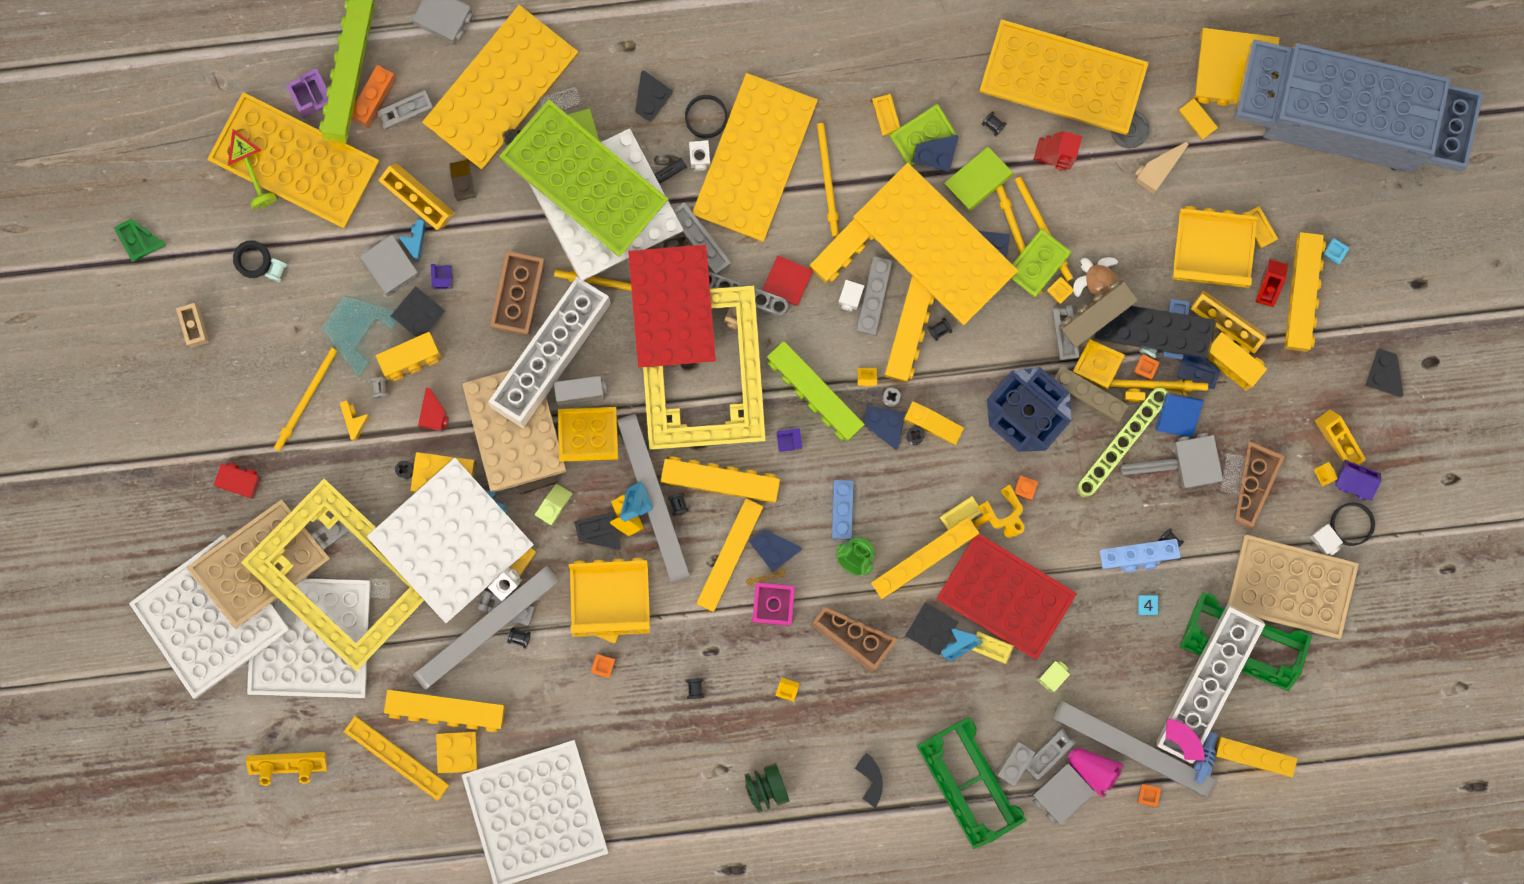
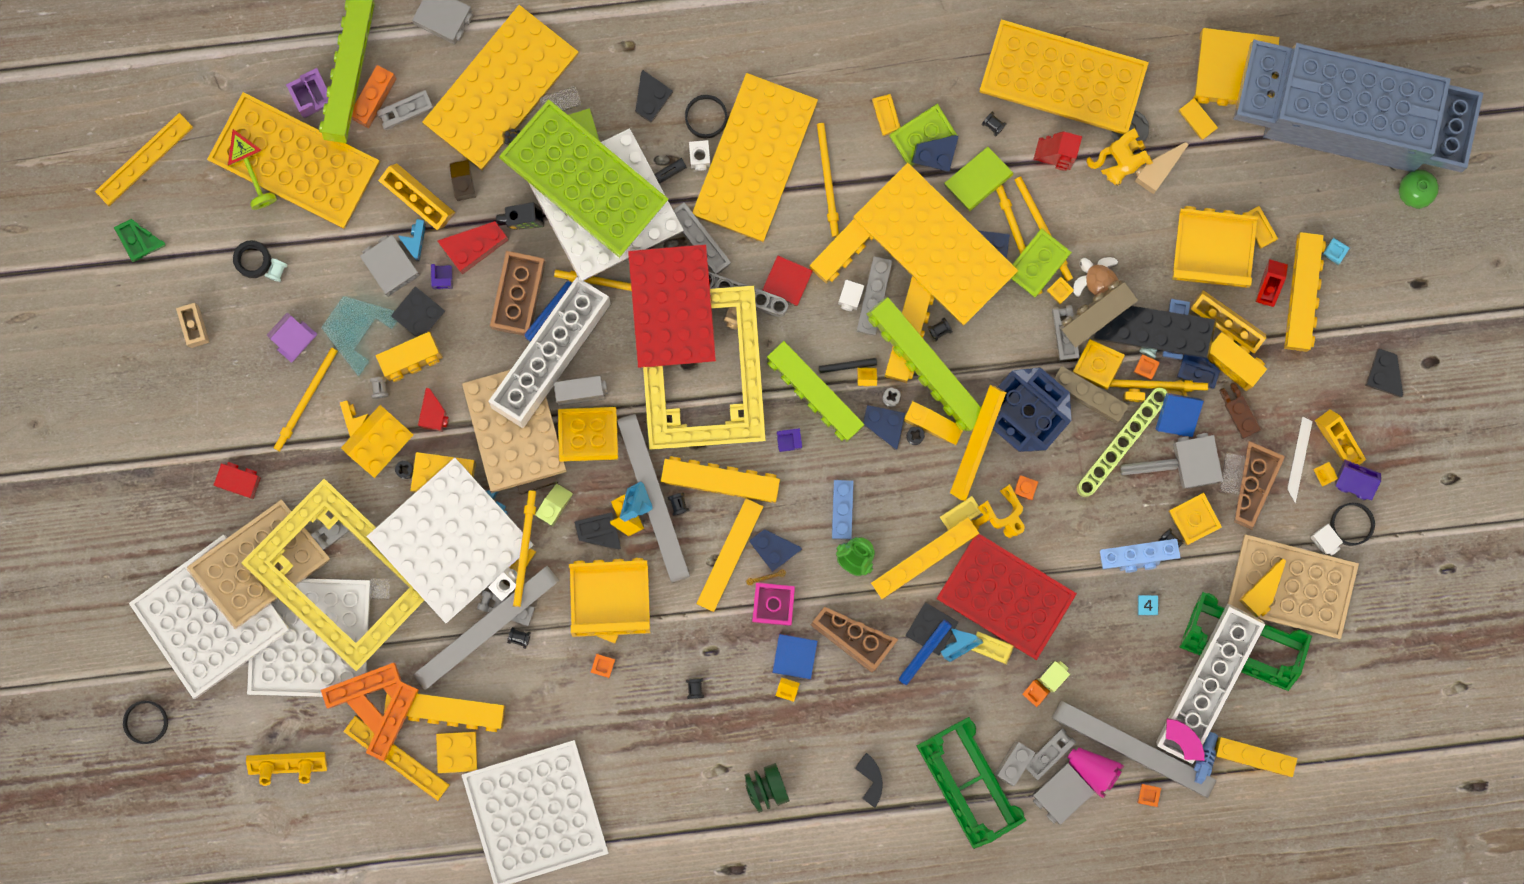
(125, 719): none -> black tyre
(144, 159): none -> yellow tile
(291, 336): none -> medium lavender plate
(377, 441): none -> yellow brick
(383, 726): none -> orange plate
(473, 245): none -> red wedge
(528, 216): none -> black torso
(529, 511): none -> yellow bar
(534, 328): none -> blue axle
(794, 656): none -> blue tile
(847, 365): none -> black bar
(925, 363): none -> lime brick
(925, 652): none -> blue axle
(977, 442): none -> yellow tile
(1036, 693): none -> orange plate
(1123, 153): none -> yellow animal
(1195, 519): none -> yellow plate
(1240, 412): none -> reddish brown hinge
(1263, 592): none -> yellow slope
(1299, 457): none -> white sticker
(1418, 189): none -> bright green cylinder

